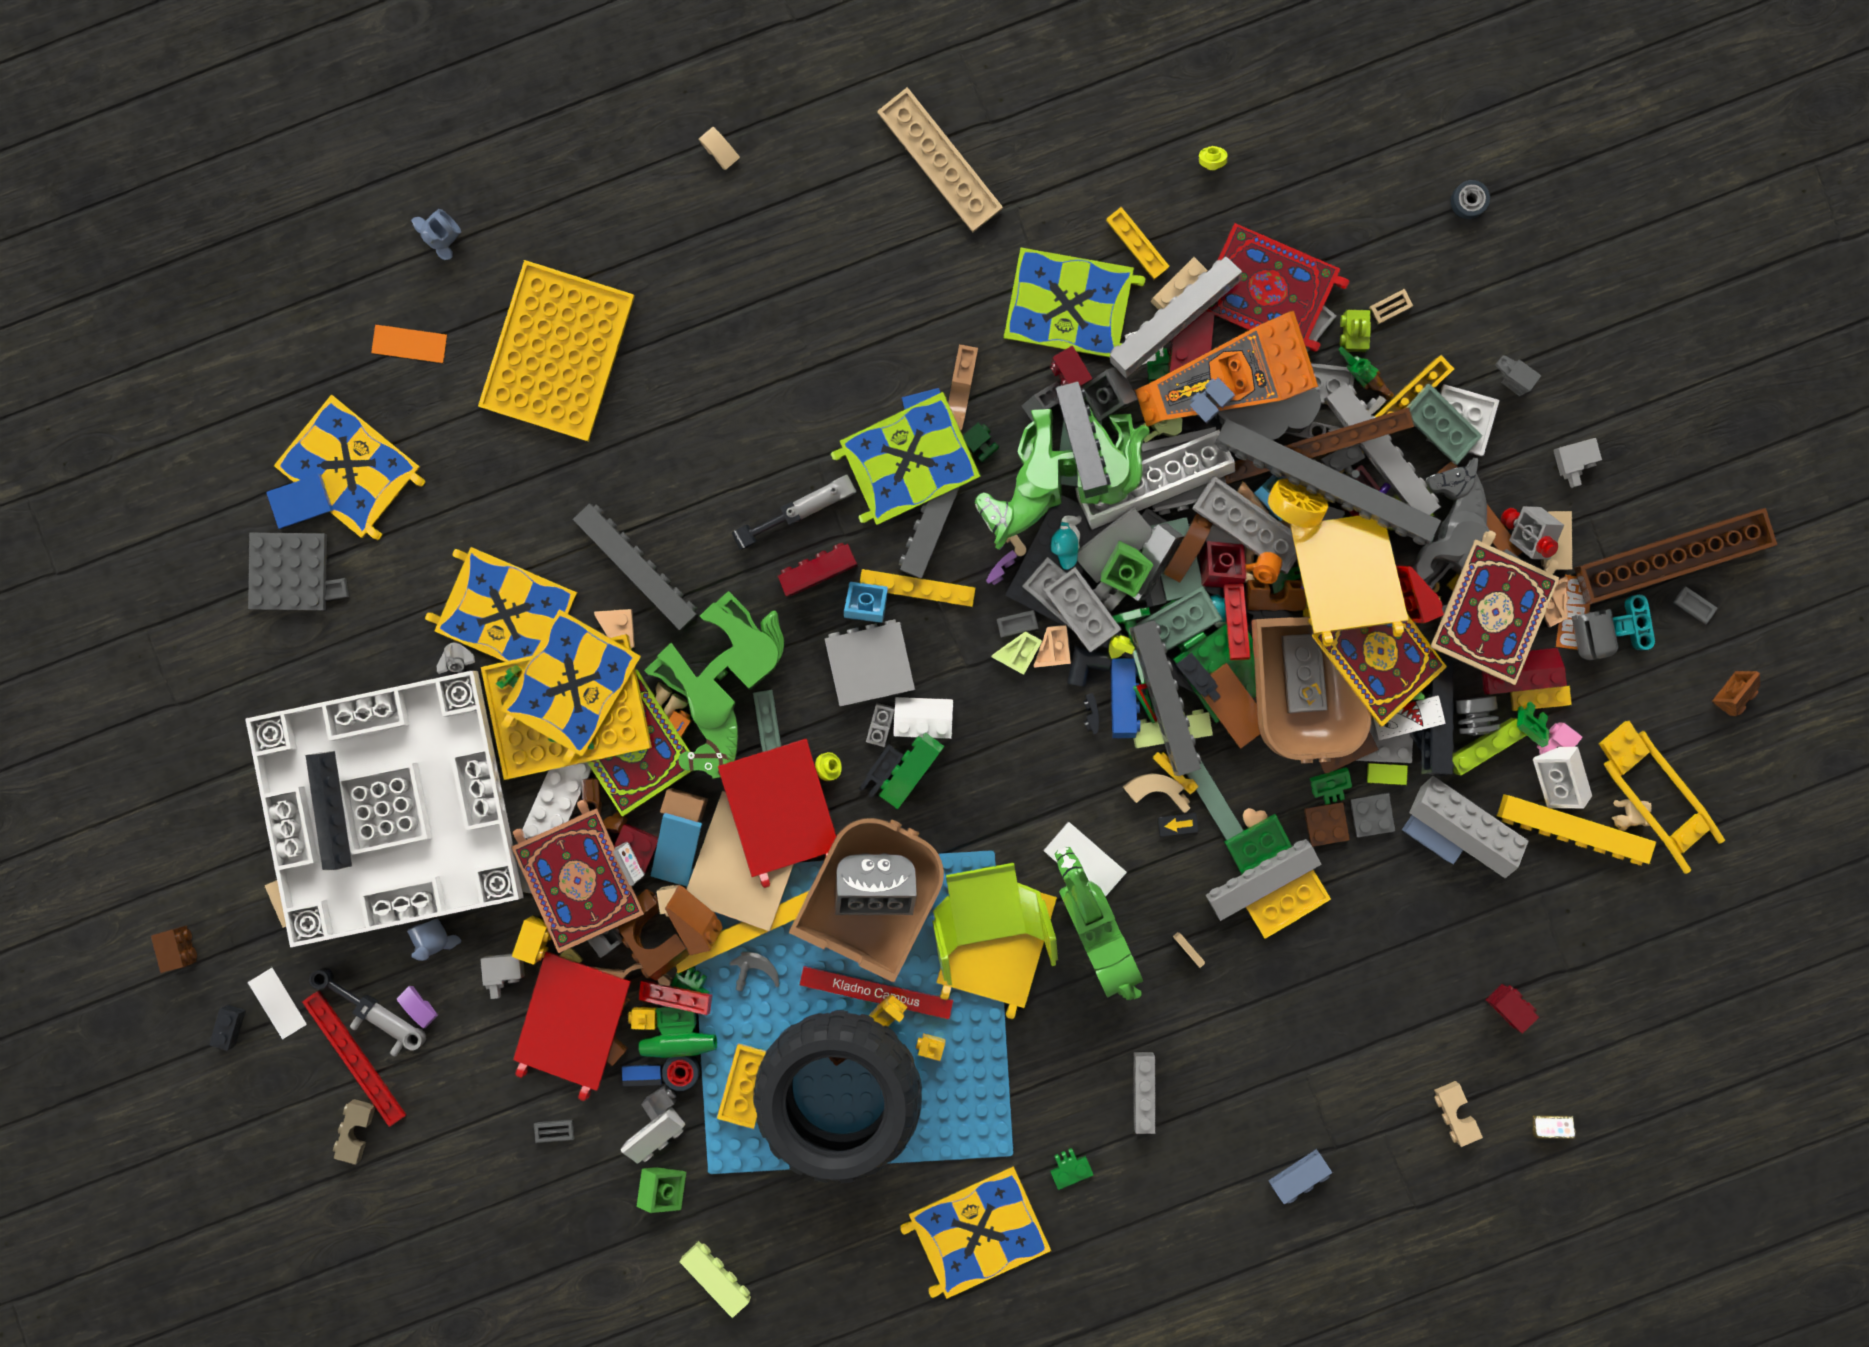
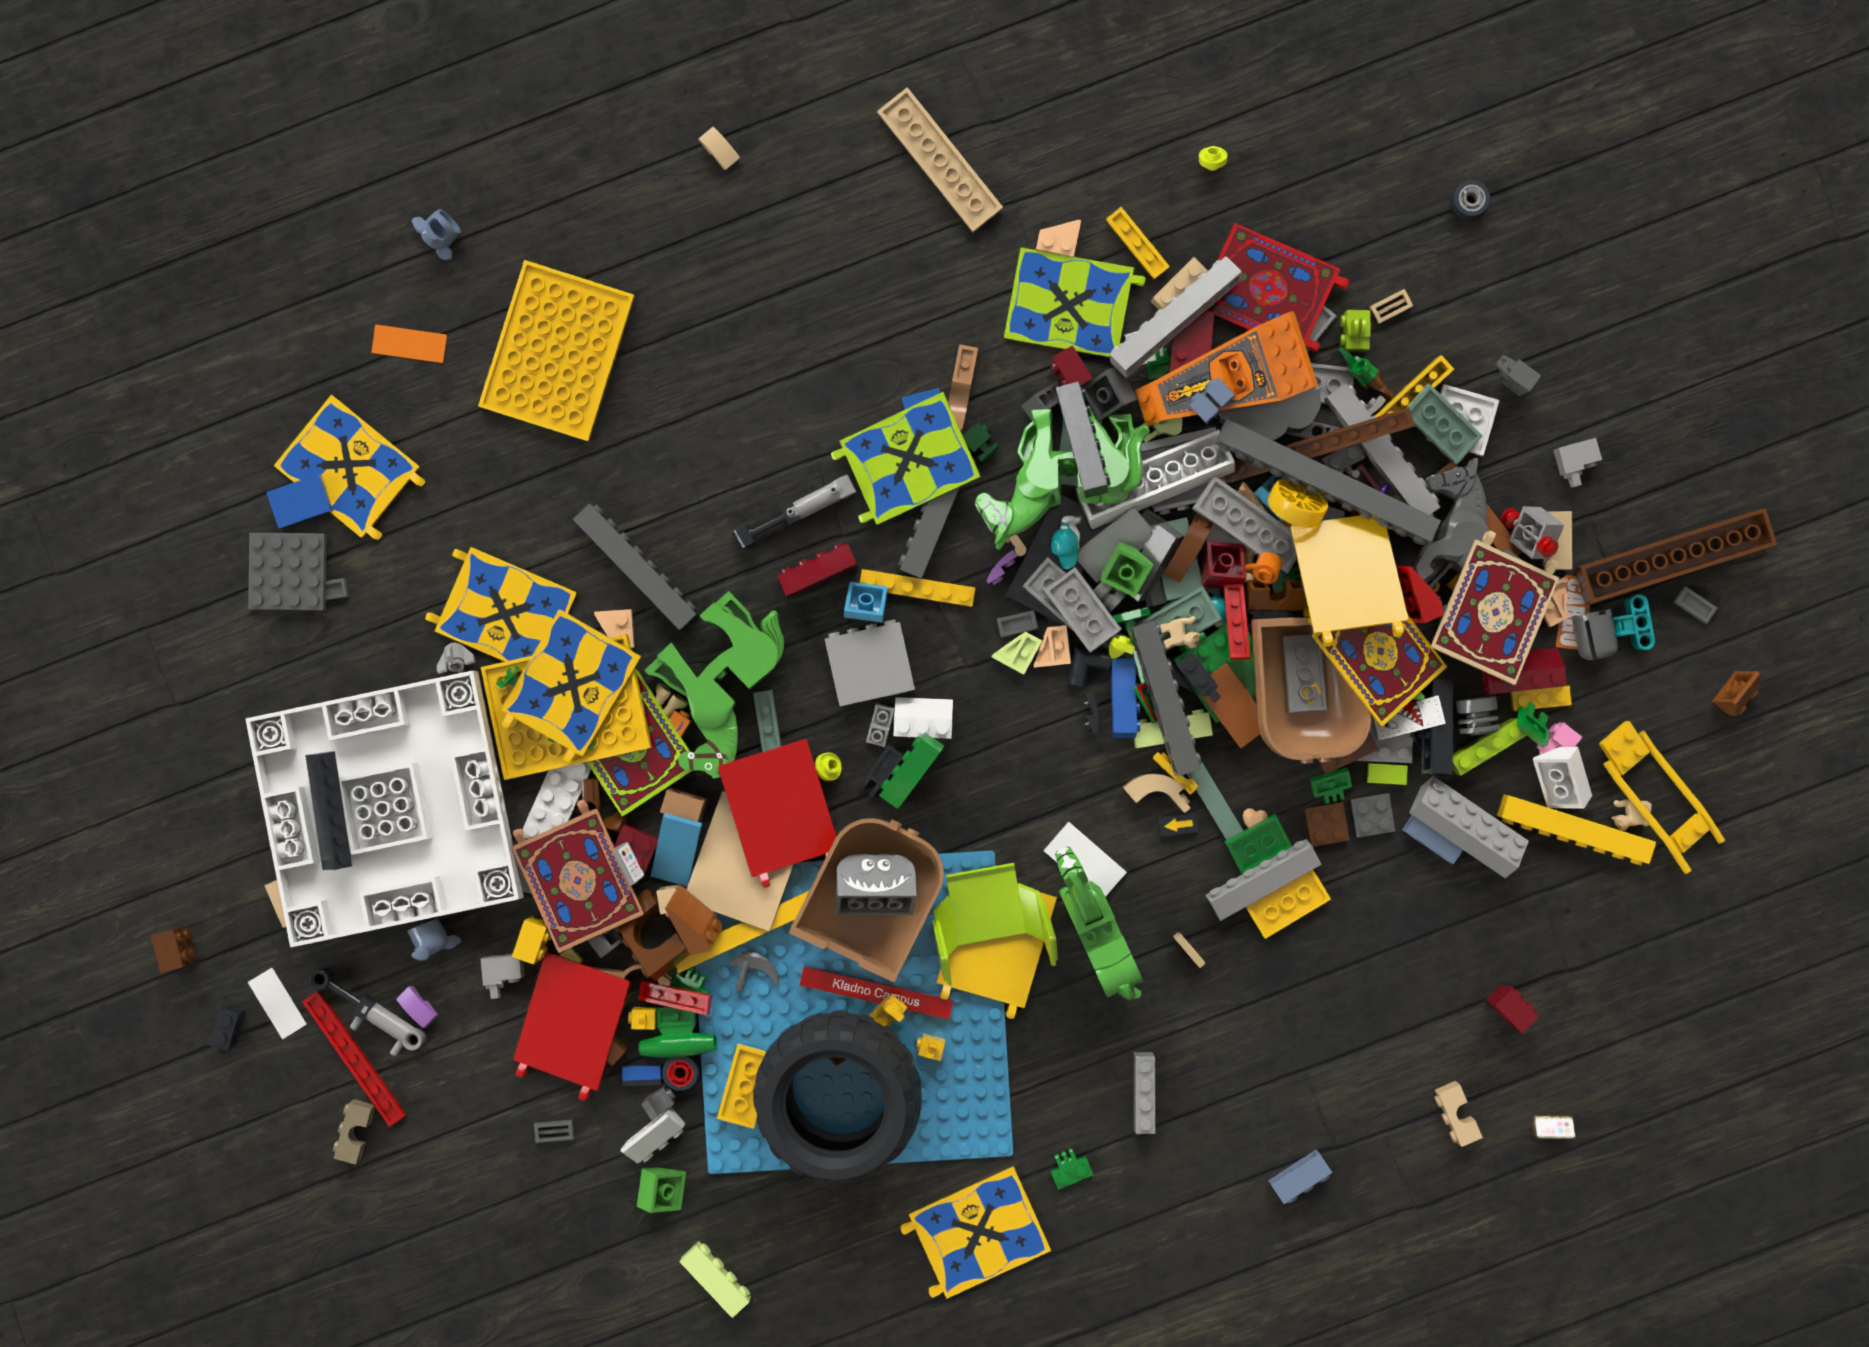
(1059, 238): none -> light nougat wing
(1177, 631): none -> tan animal

